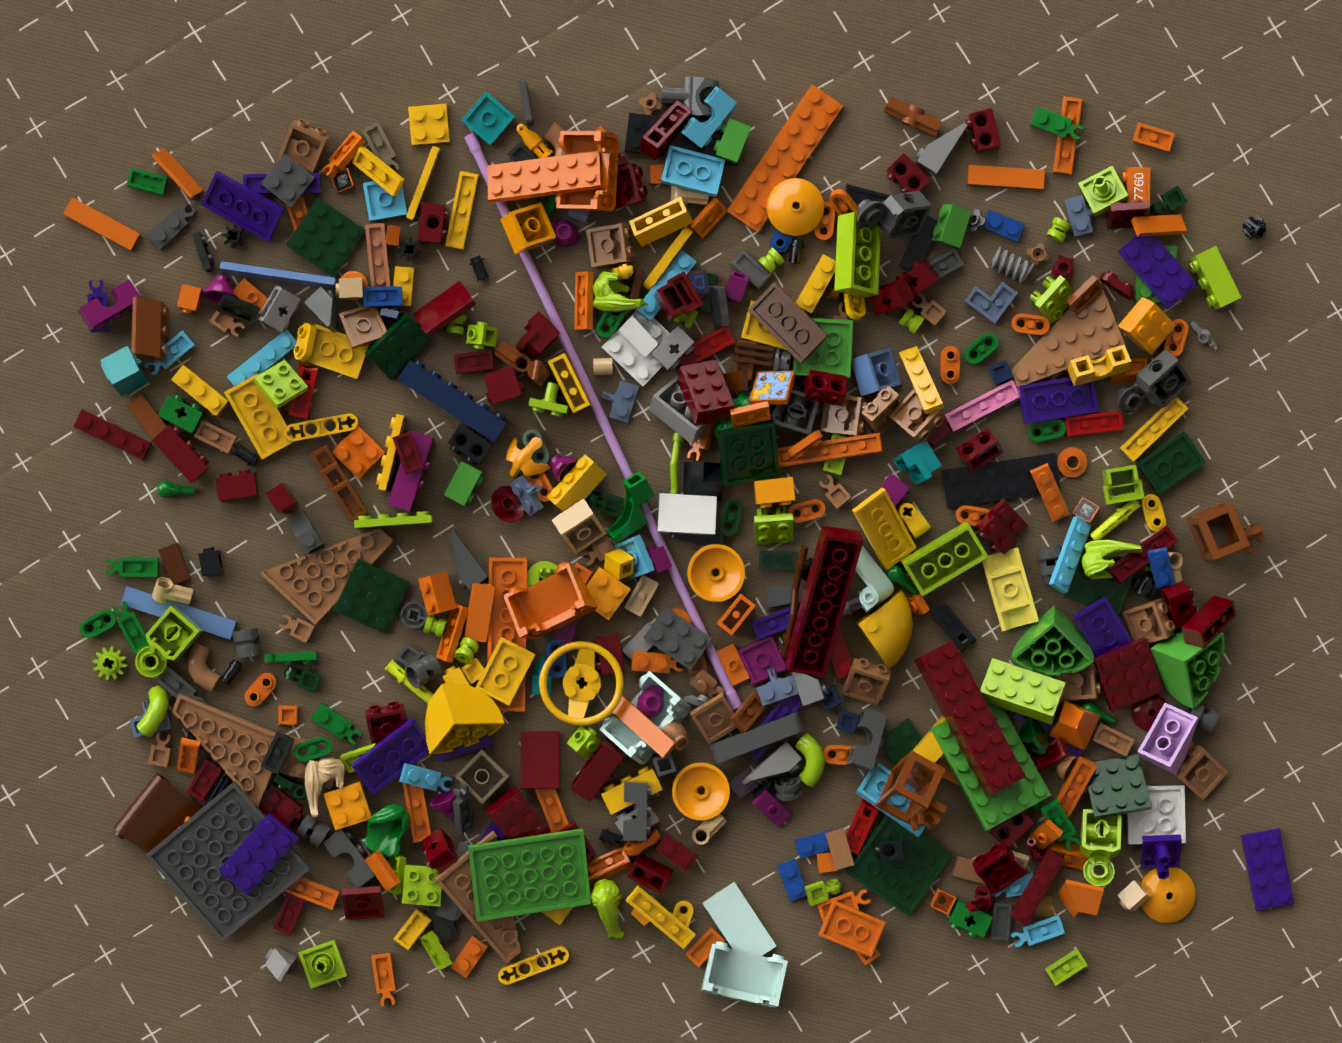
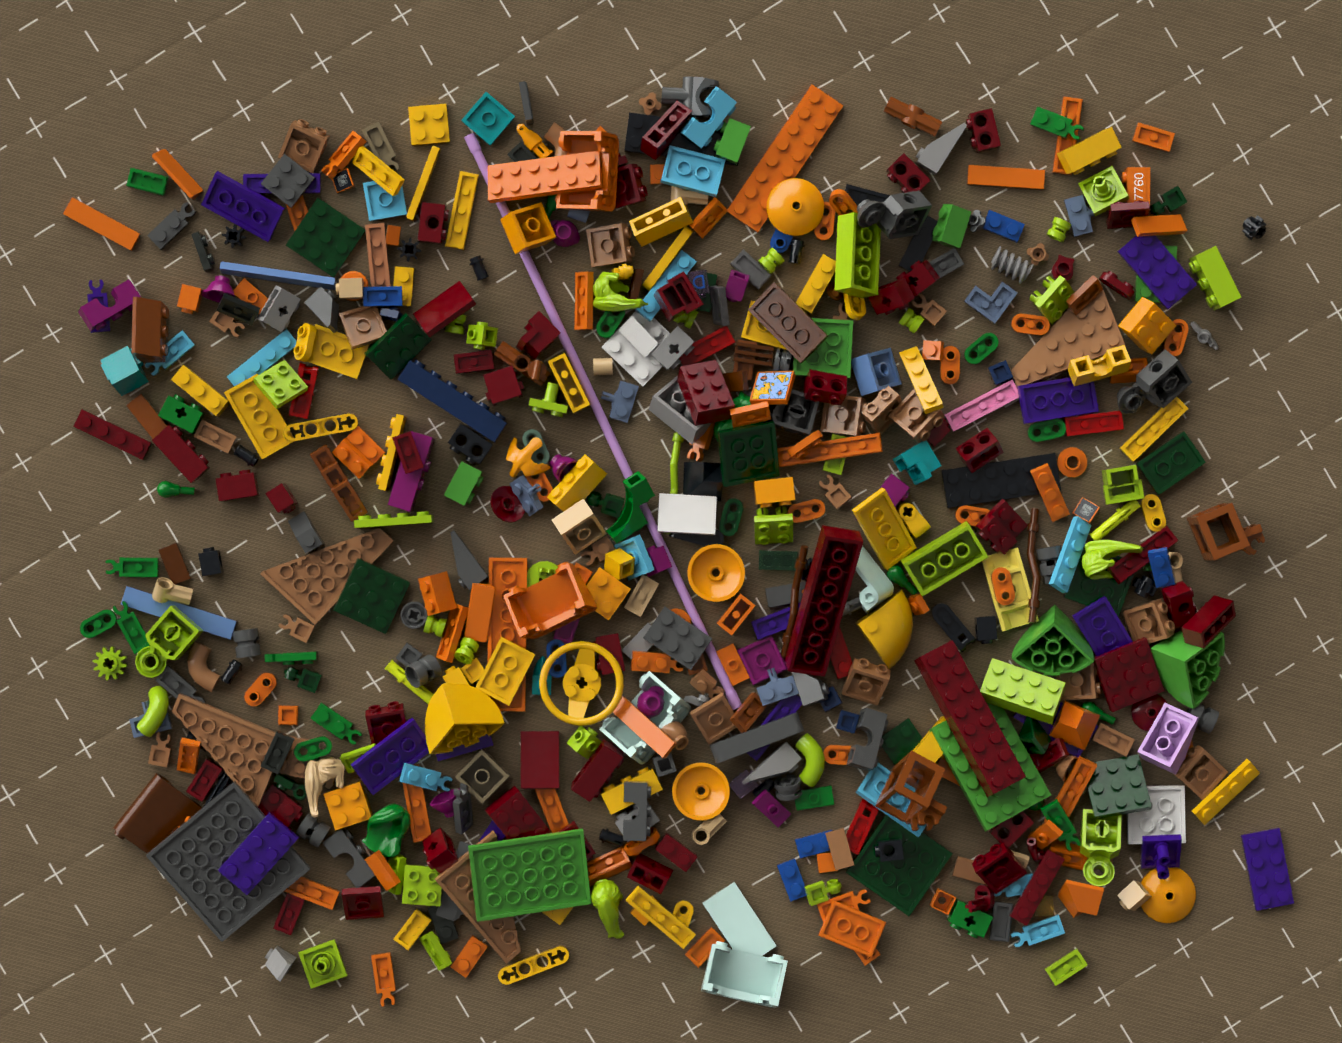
(815, 798): none -> green plate
(933, 350): none -> orange plate
(985, 629): none -> black brick
(1002, 586): none -> orange plate
(1033, 529): none -> reddish brown bar
(1089, 151): none -> yellow brick
(1225, 792): none -> yellow plate

